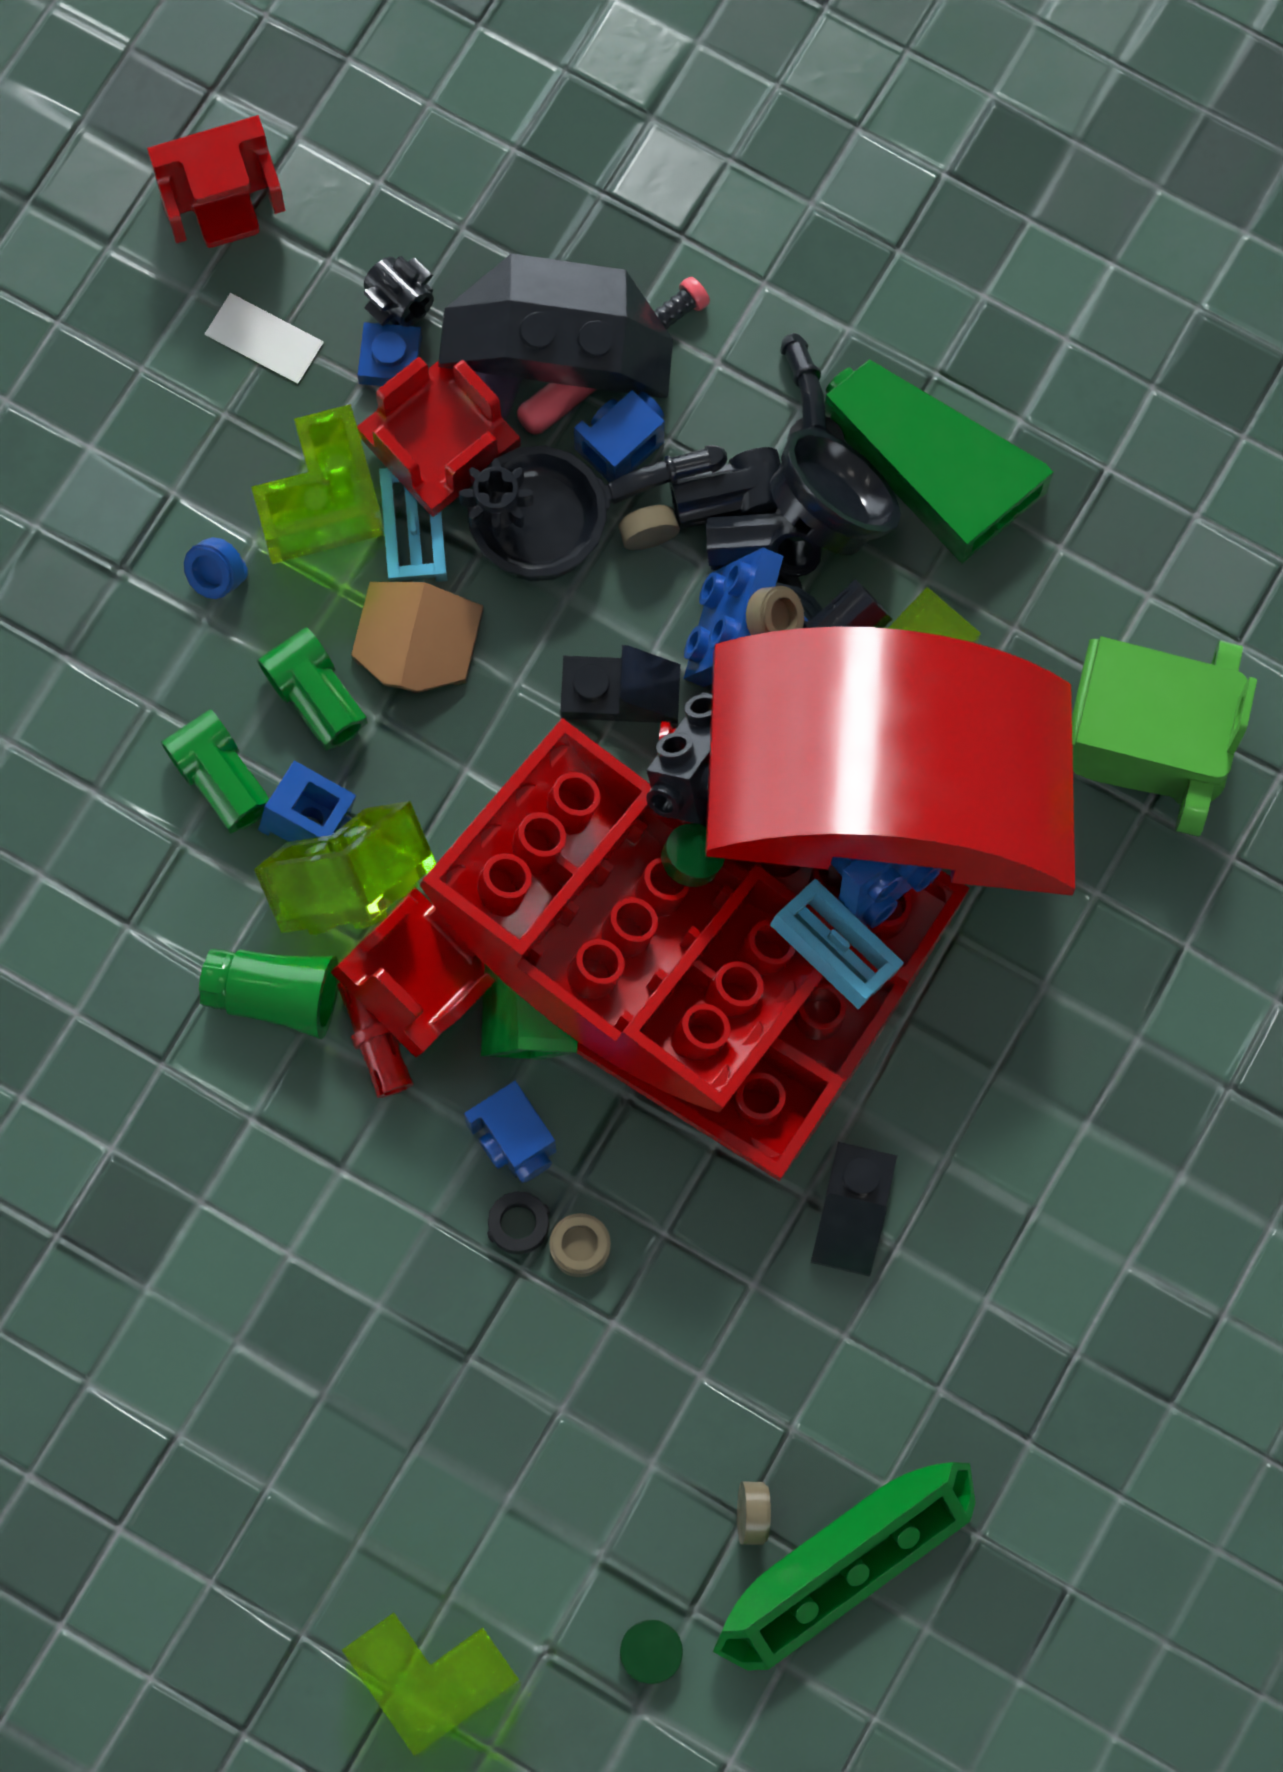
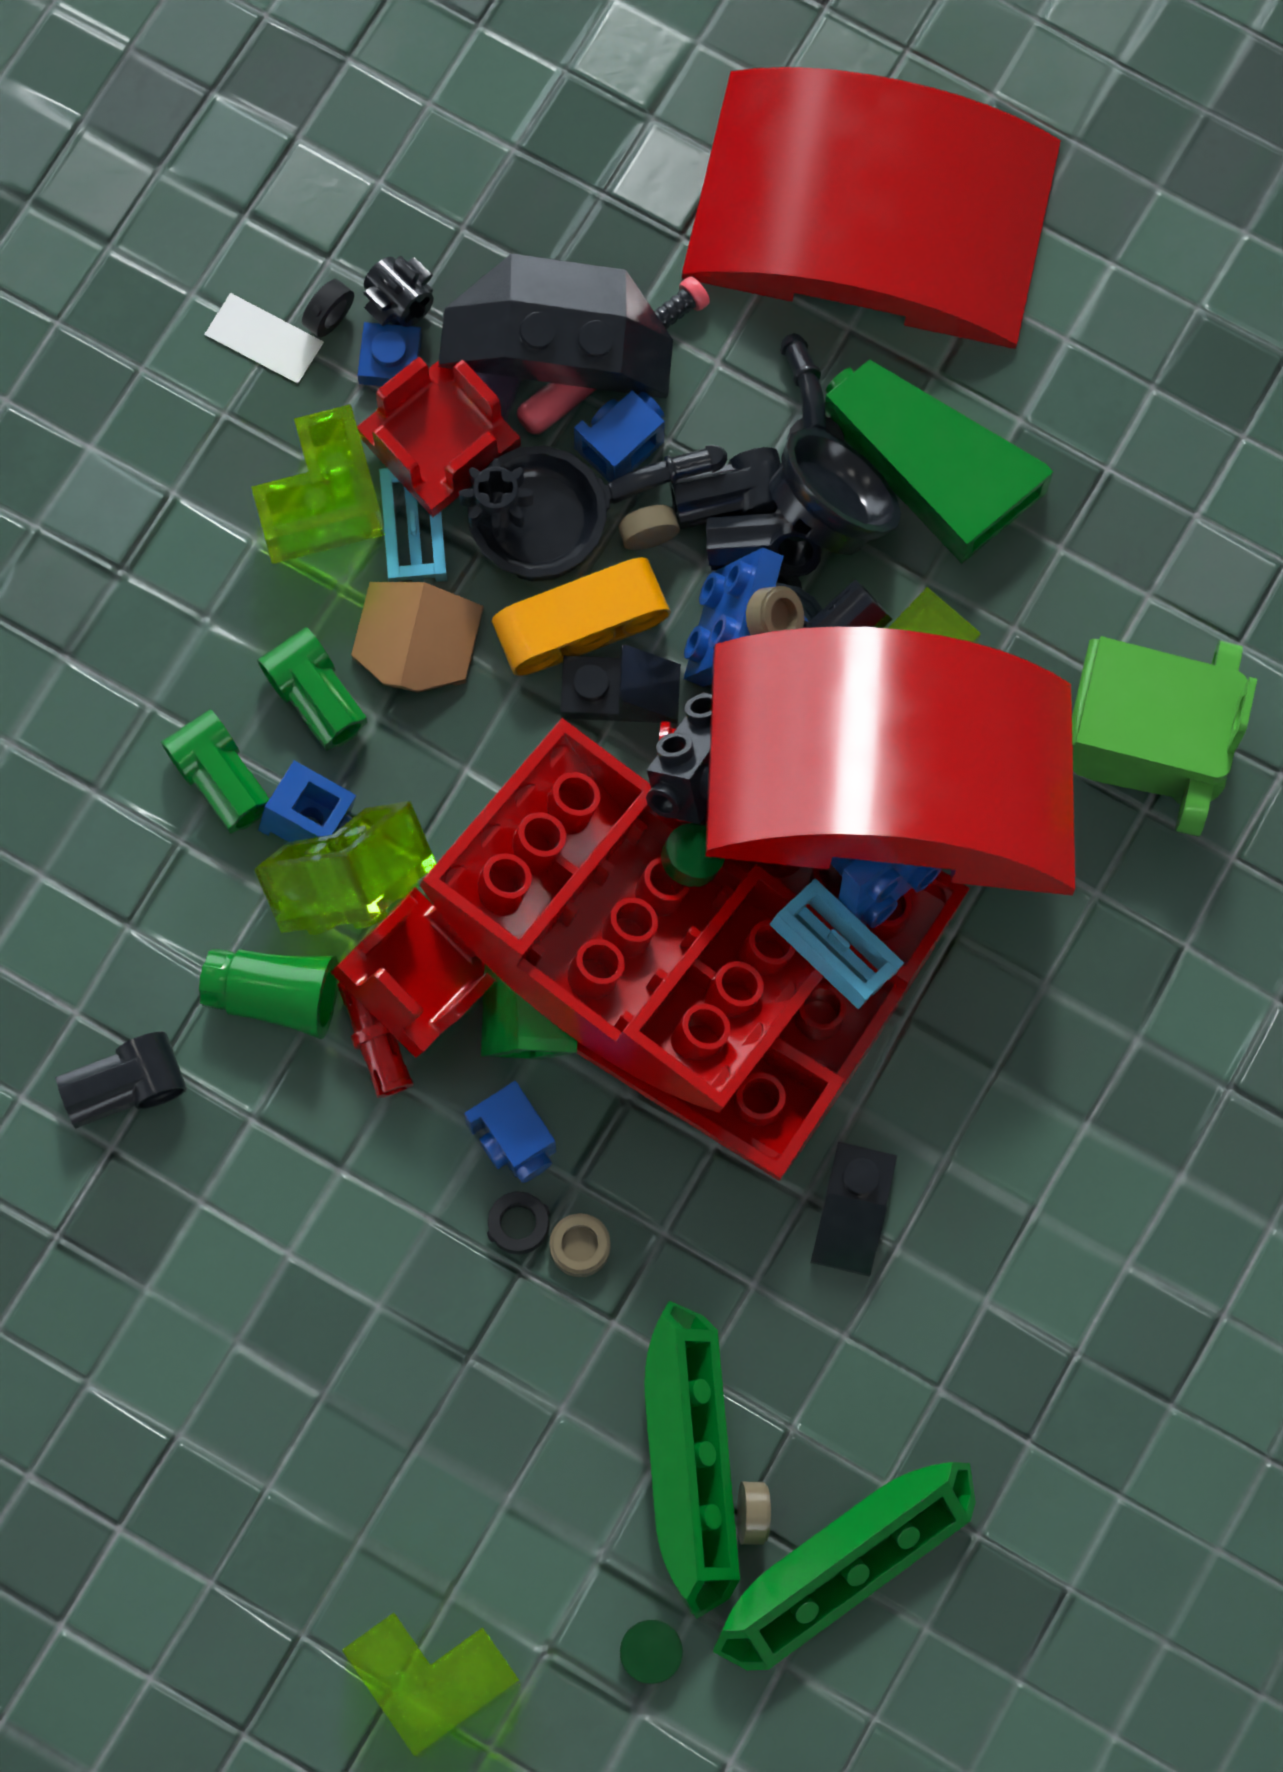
(138, 1075): none -> black piece
(214, 179): red panel -> none
(214, 568): blue tile -> none
(328, 308): none -> black piece
(580, 616): none -> light orange beam
(691, 1459): none -> green brick
(874, 199): none -> red slope

